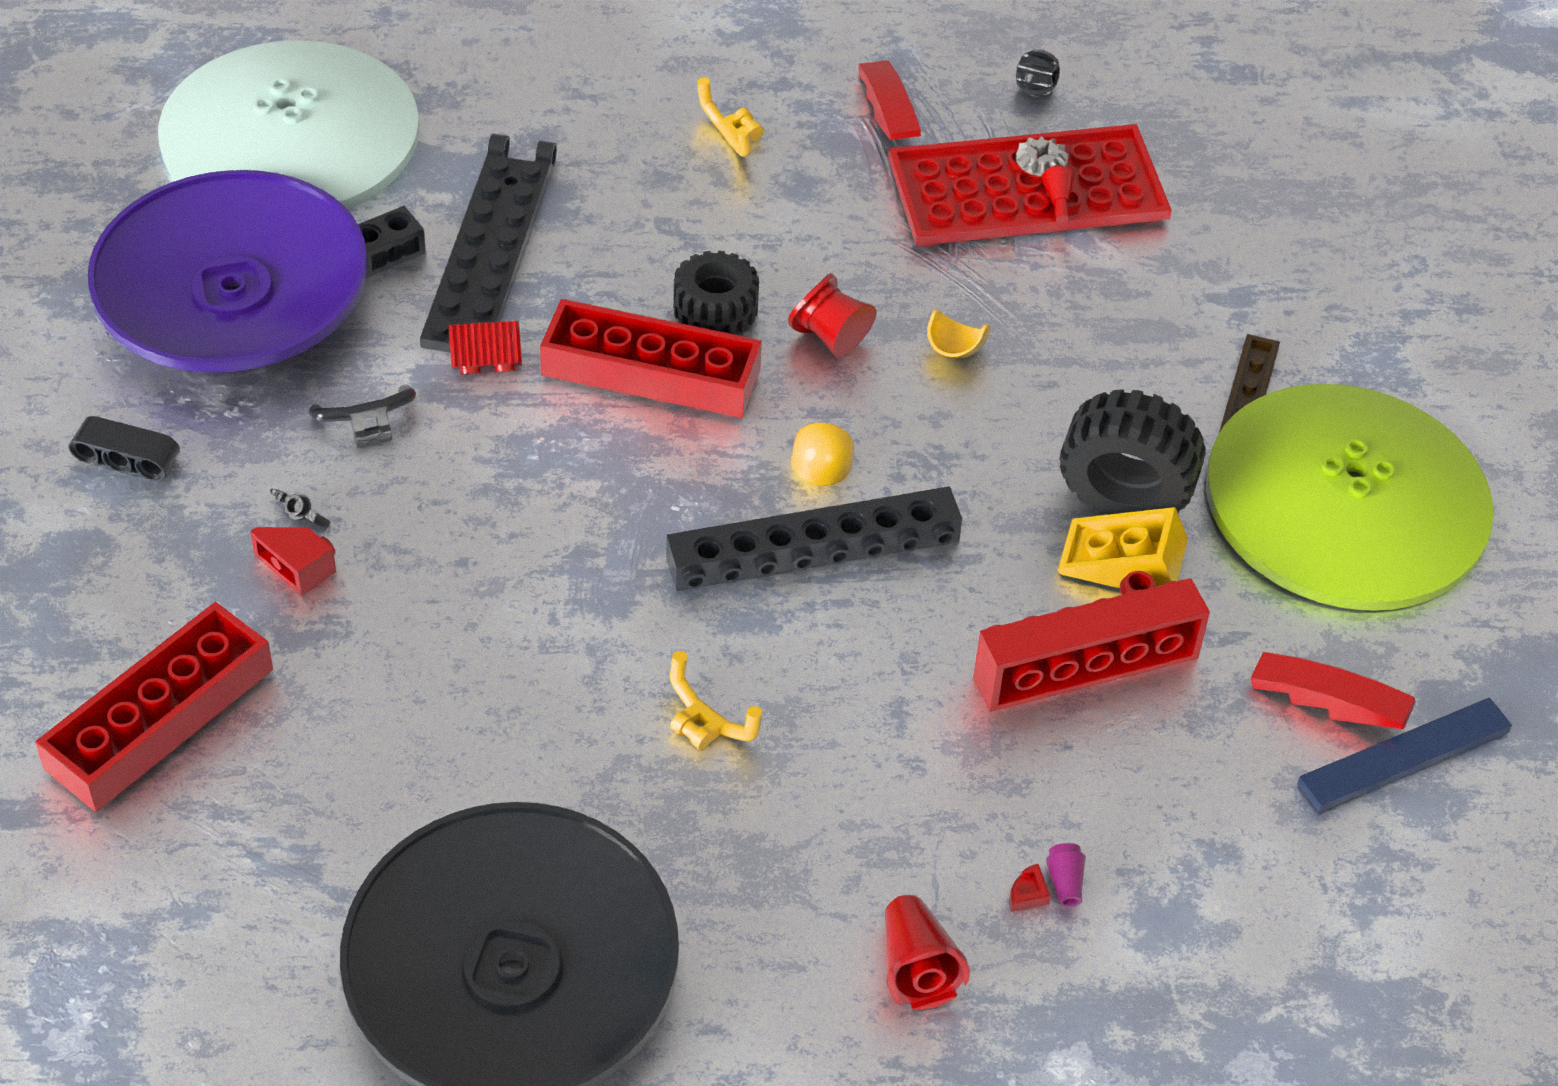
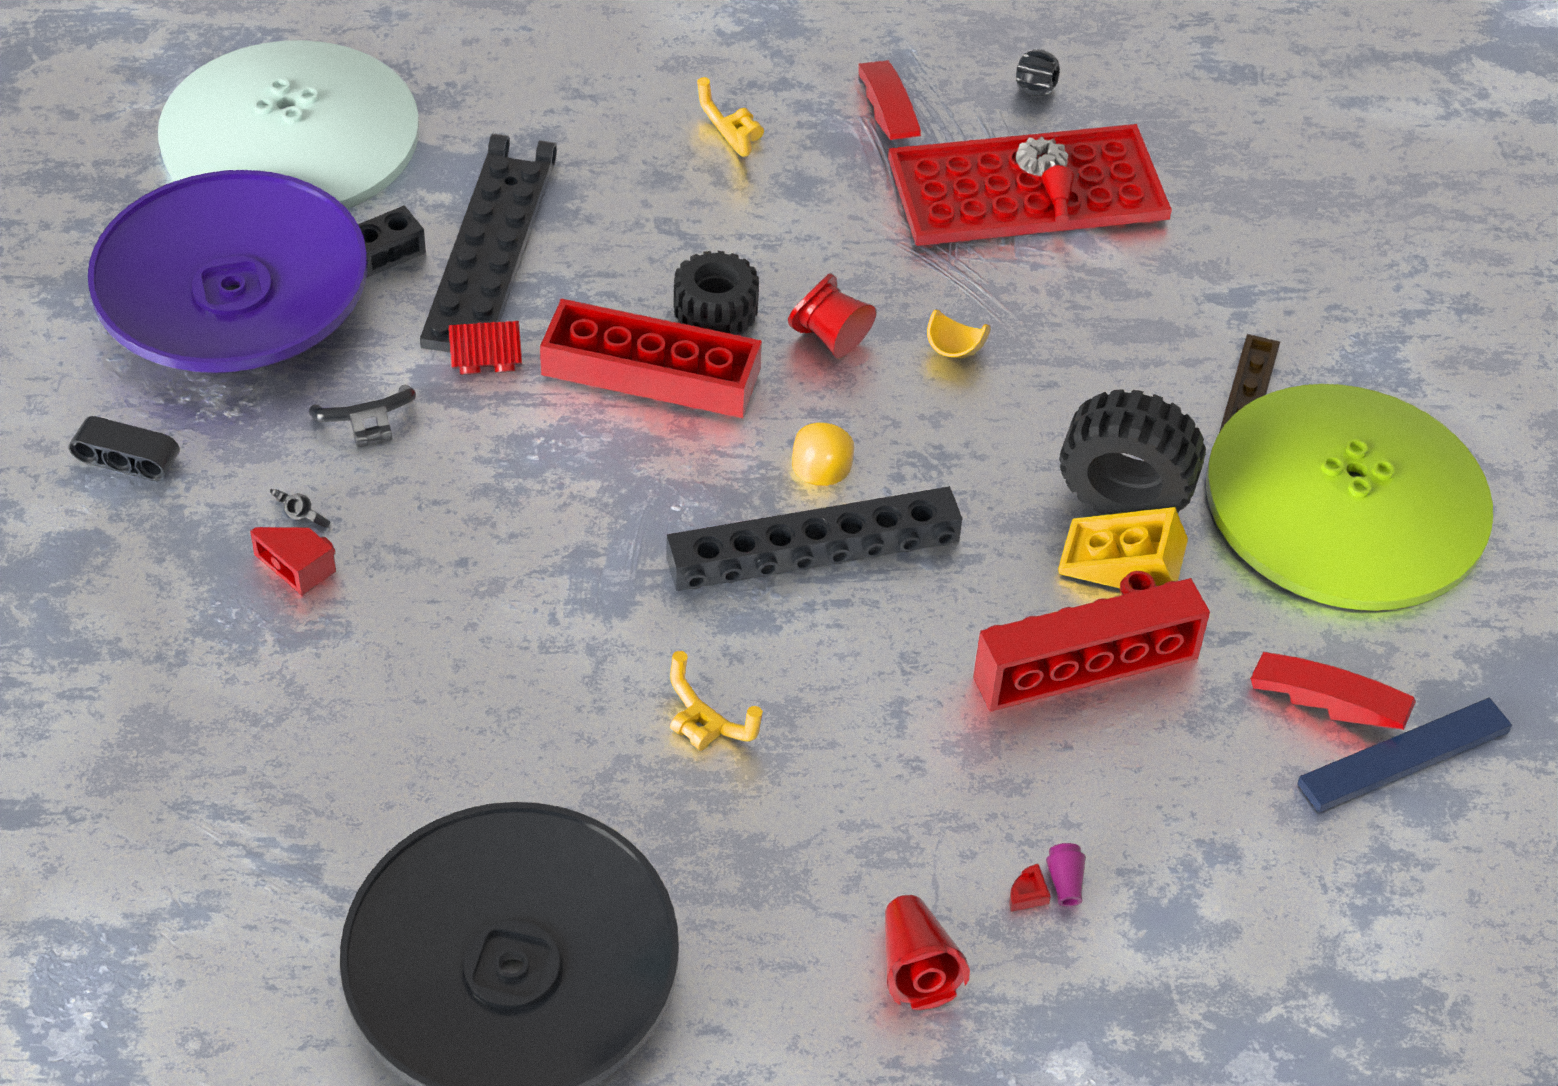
(154, 706): red brick -> none

